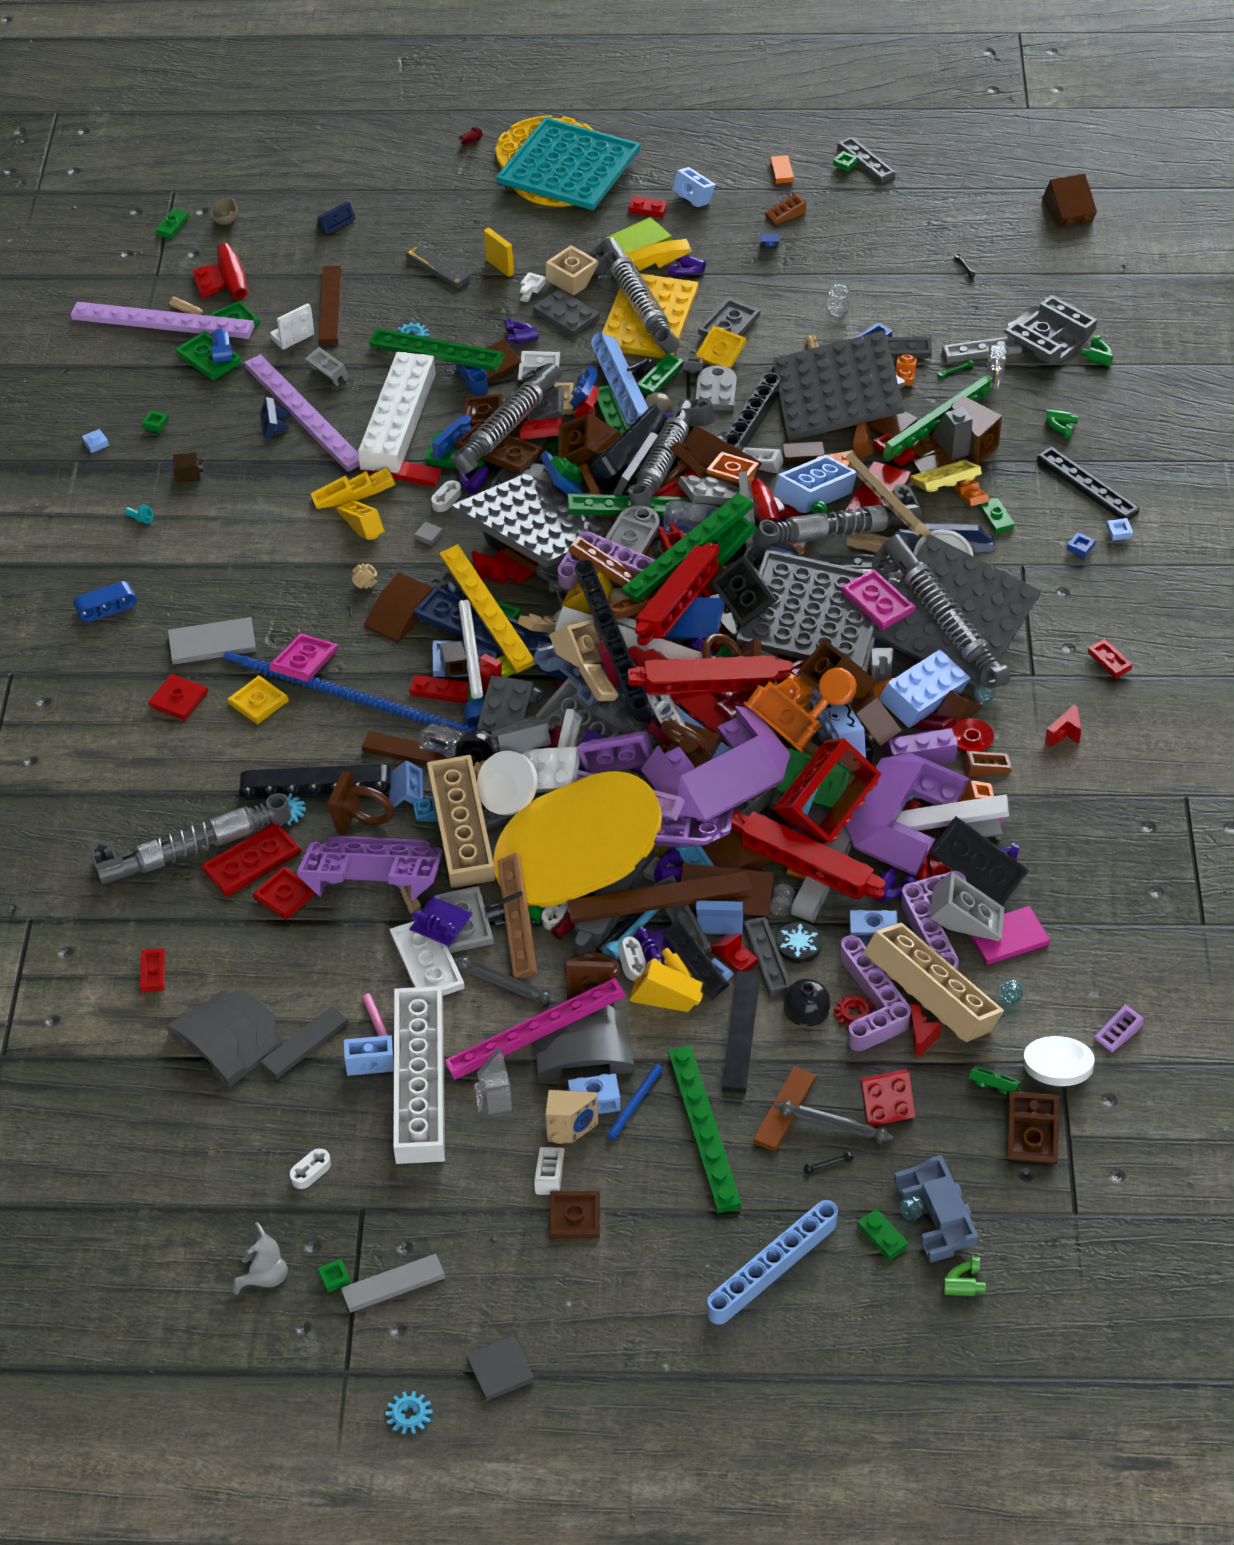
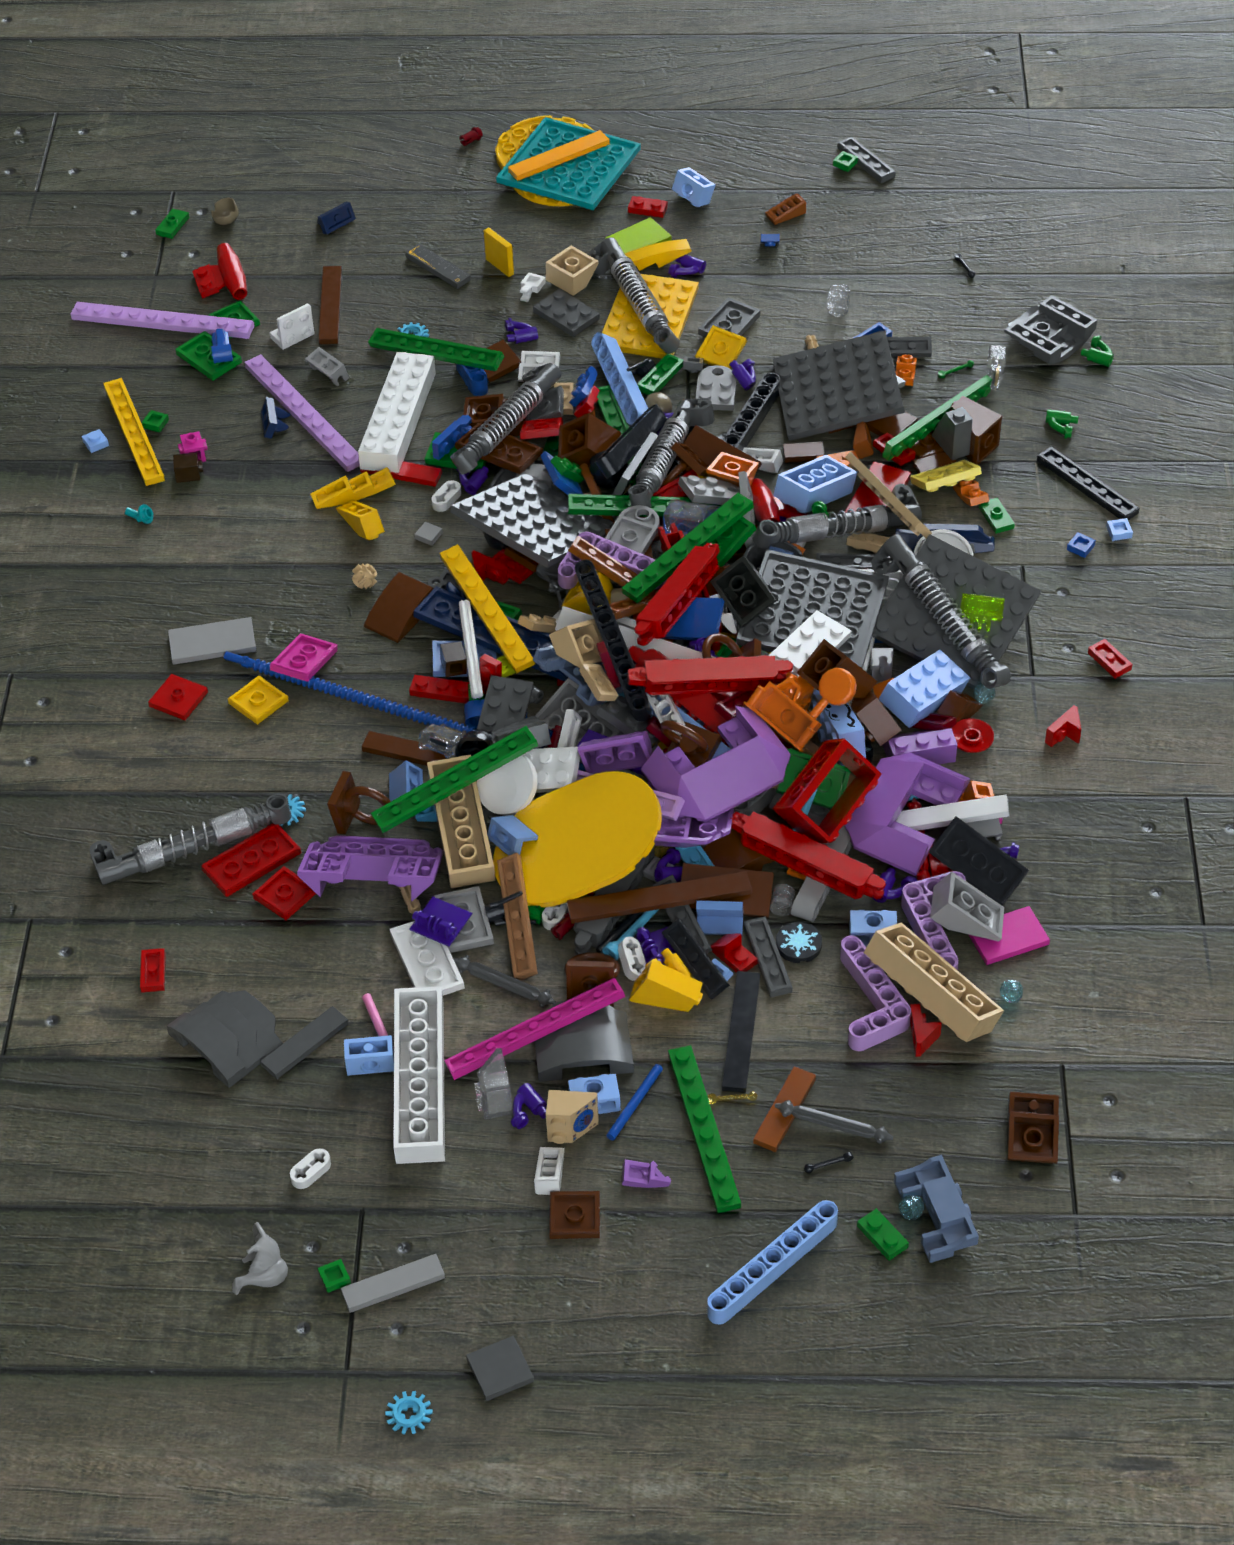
(105, 601): blue beam -> none
(134, 432): none -> yellow plate
(185, 306): tan axle -> none
(193, 443): none -> dark pink brick
(310, 780): black beam -> none
(454, 779): none -> green plate
(509, 834): none -> medium blue panel
(536, 1104): none -> dark purple plant
(558, 155): none -> light orange tile
(643, 1175): none -> medium lavender slope
(713, 1098): none -> clear yellow hinge
(744, 373): none -> dark purple plant
(781, 169): tile -> none
(807, 638): none -> white plate
(807, 1002): black cylinder -> none
(852, 1003): red gear -> none
(878, 599): dark pink tile -> none
(887, 1097): red plate -> none
(964, 1286): bright green plant -> none
(973, 764): dark orange slope -> none
(979, 349): light grey tile -> none
(982, 609): none -> clear neon green hinge
(986, 1077): green plate -> none
(1058, 1061): white piece -> none
(1070, 200): reddish brown slope -> none
(1125, 1012): lavender slope -> none

